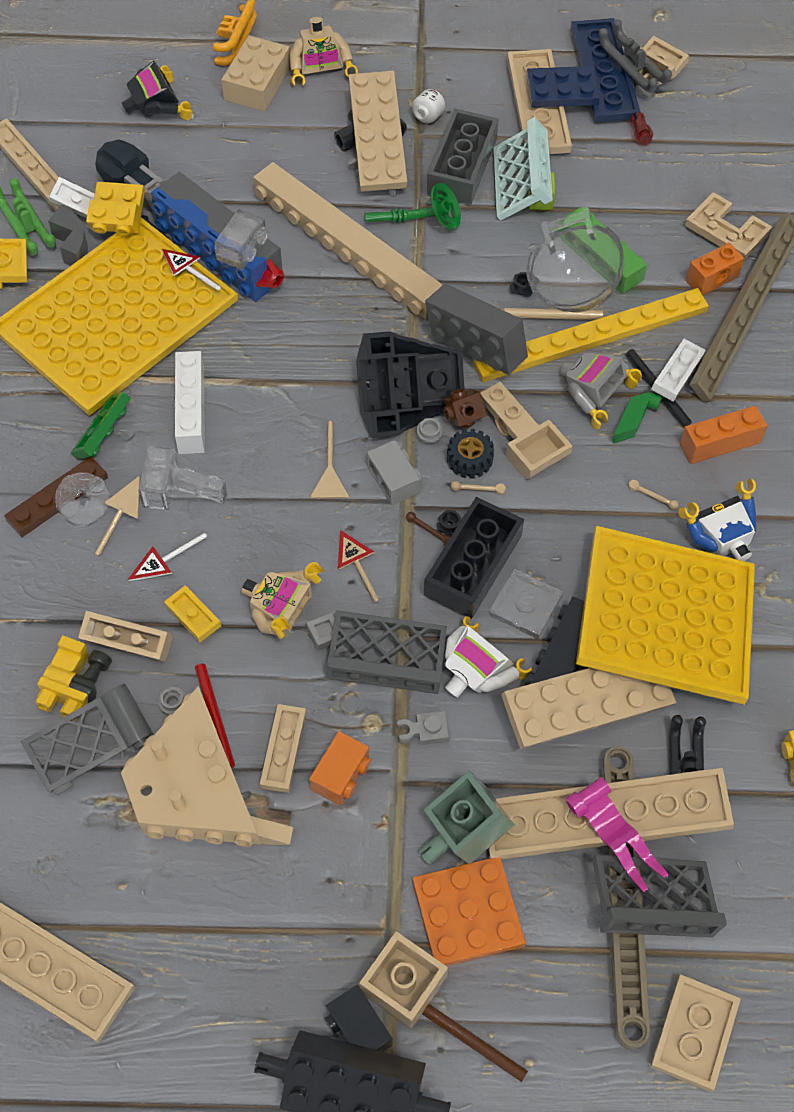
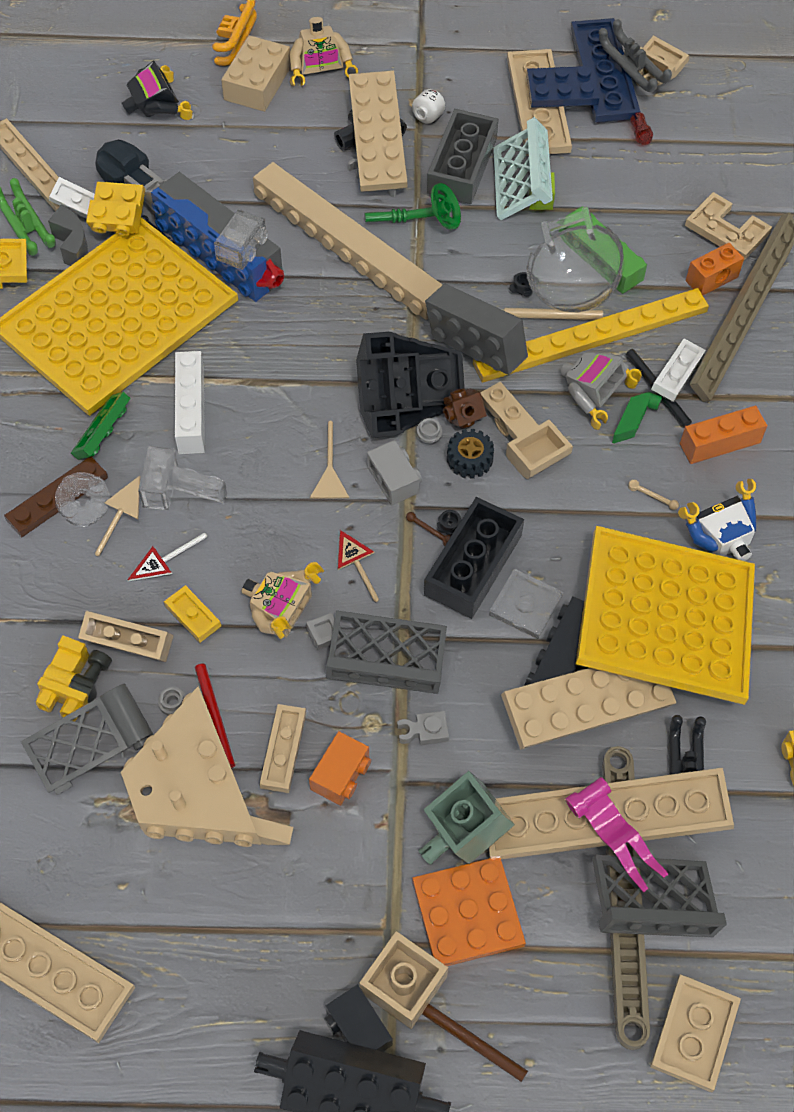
(180, 261): piece -> none
(478, 662): white torso -> none
(499, 488): tan hinge -> none

